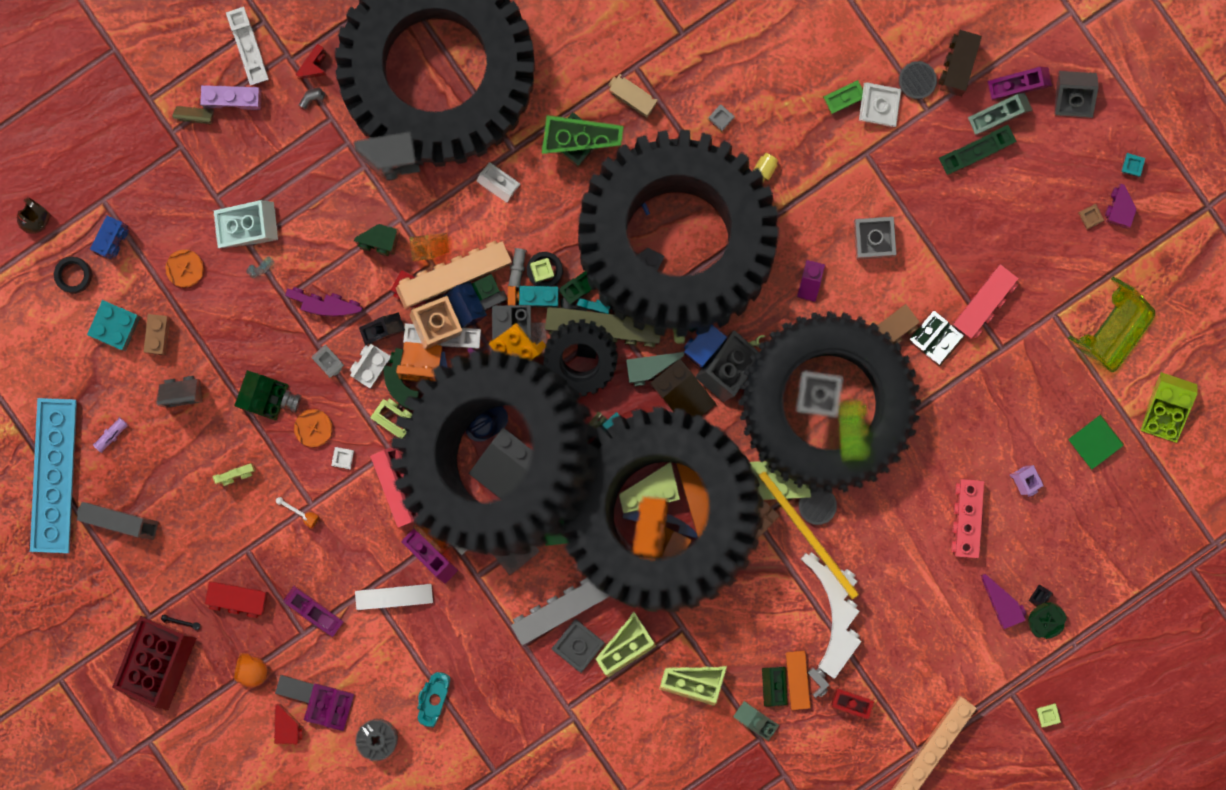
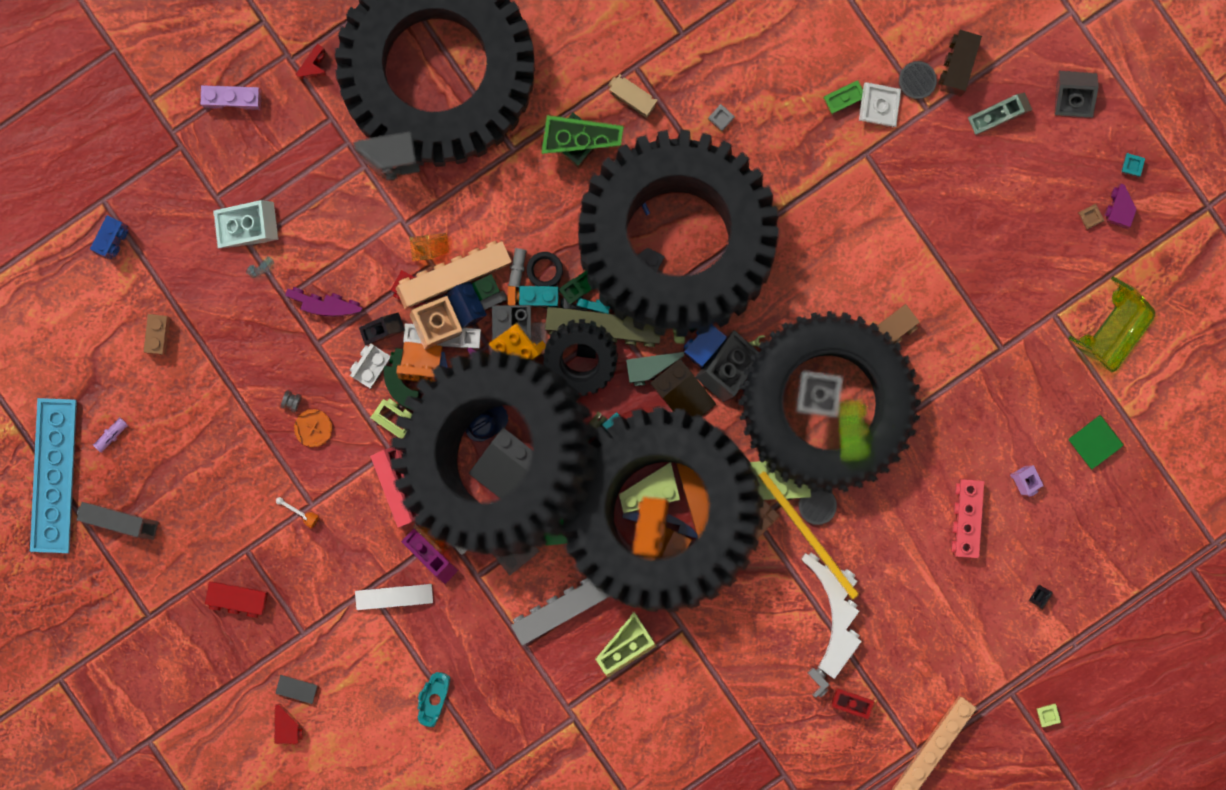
(33, 217): dark brown helmet -> none
(58, 275): black tyre -> none
(113, 325): teal brick -> none
(154, 663): dark red slope -> none
(179, 393): dark grey slope -> none
(184, 268): orange tile -> none
(194, 115): olive slope -> none
(196, 625): black hinge -> none
(227, 478): yellowish green wing -> none
(247, 46): white slope -> none
(250, 670): orange helmet -> none
(261, 395): dark green slope -> none
(310, 95): flat silver arm -> none
(313, 611): magenta slope -> none
(328, 361): light grey bracket -> none
(328, 707): magenta slope -> none
(342, 458): white tile -> none
(380, 238): dark green slope -> none
(388, 739): dark grey wheel -> none
(498, 182): white slope -> none
(541, 270): yellowish green plate -> none
(578, 645): dark grey tile -> none
(694, 683): yellowish green wedge -> none
(756, 721): sand green slope -> none
(767, 165): light yellow brick -> none
(774, 686): dark green slope -> none
(797, 680): orange tile -> none
(810, 280): magenta slope -> none
(874, 238): light grey brick -> none
(936, 338): slope -> none
(977, 150): dark green slope -> none
(985, 301): coral brick -> none
(1006, 607): magenta slope -> none
(1020, 82): magenta slope -> none
(1047, 620): dark green tile -> none
(1169, 407): lime slope -> none

